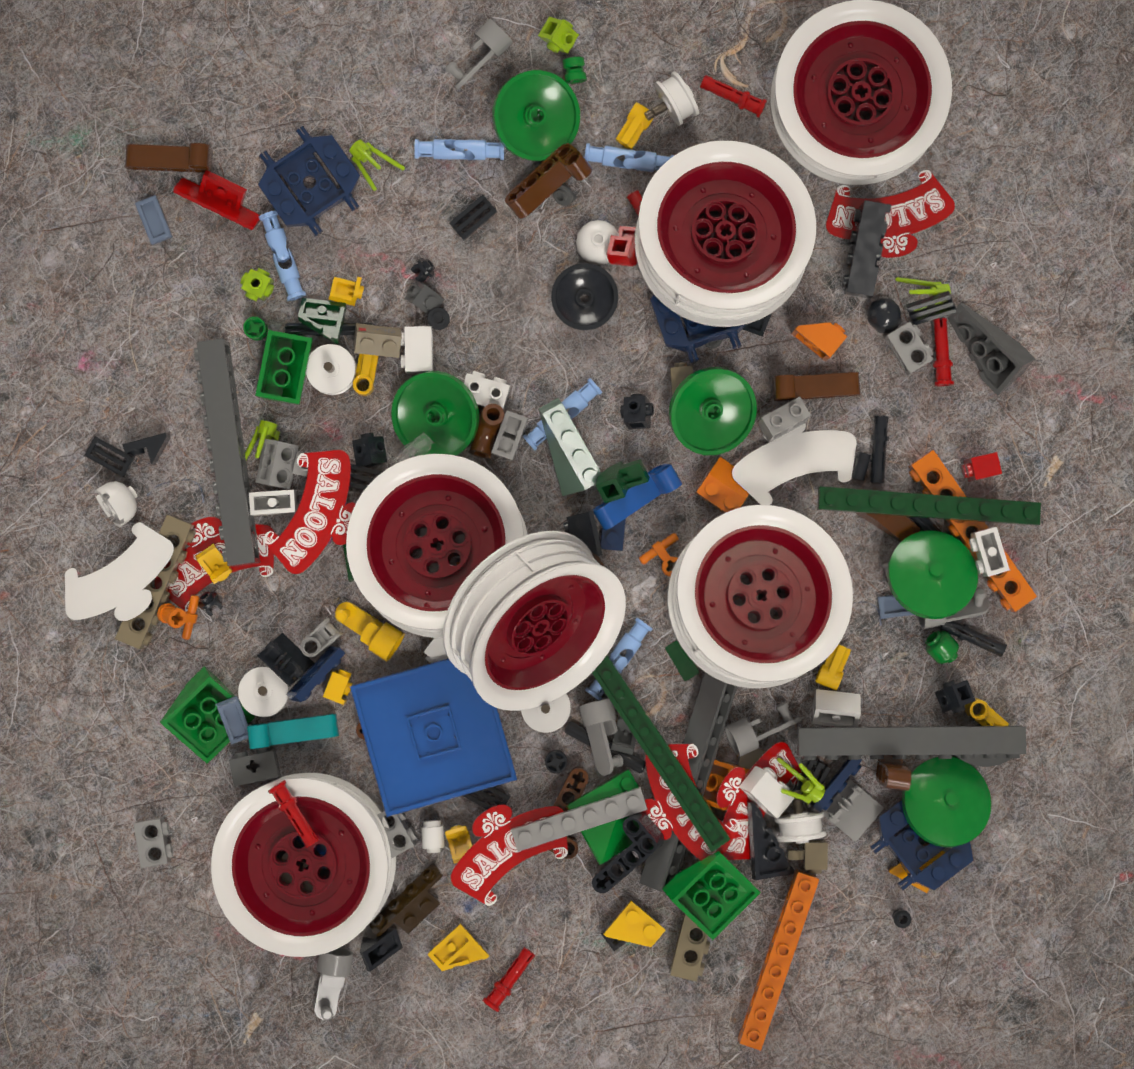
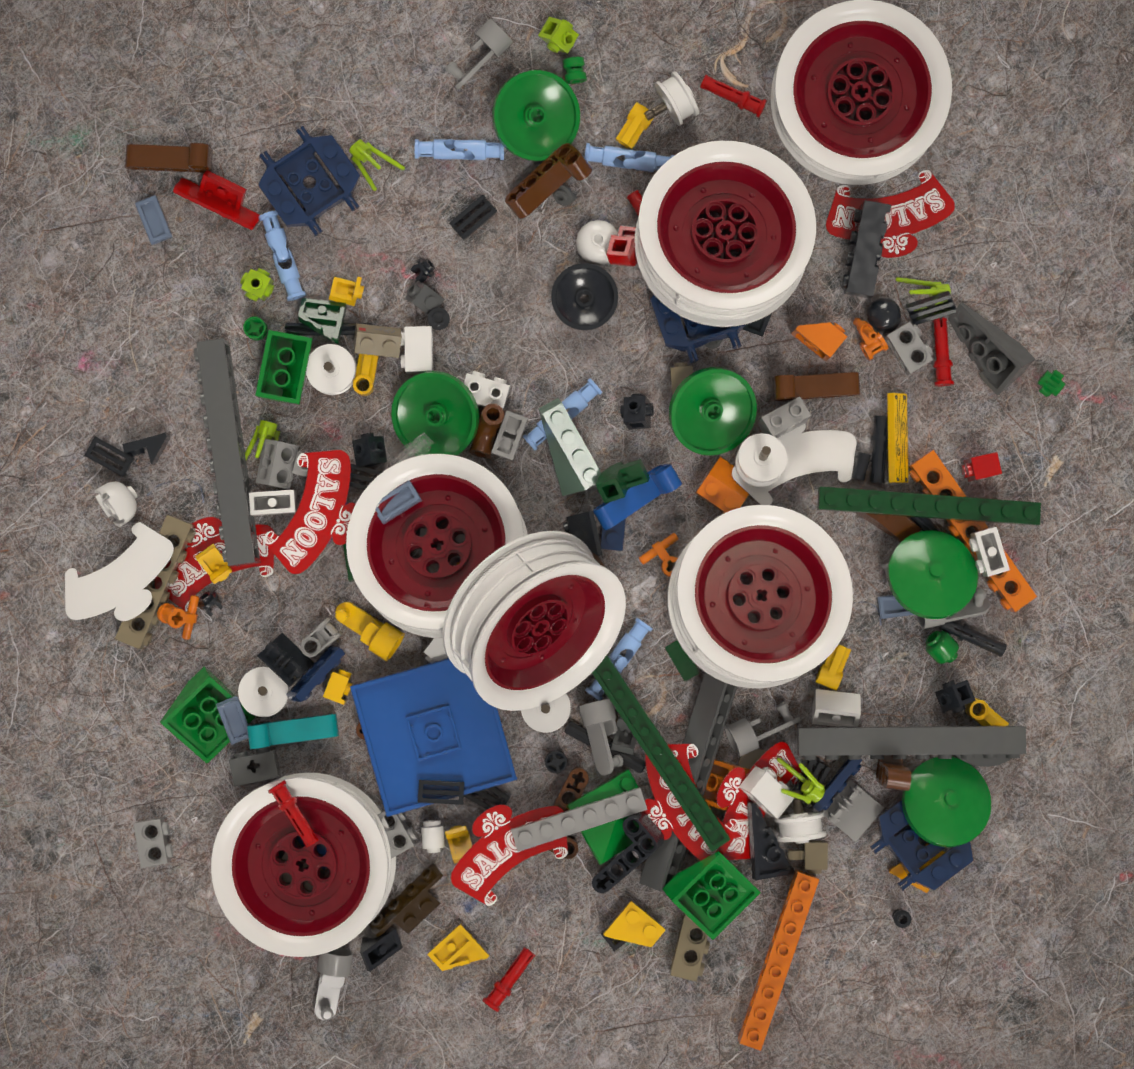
(405, 499): none -> sand blue tile
(460, 793): none -> black tile
(761, 460): none -> white wheel
(872, 341): none -> orange piece
(897, 437): none -> yellow tile
(1051, 383): none -> green gear

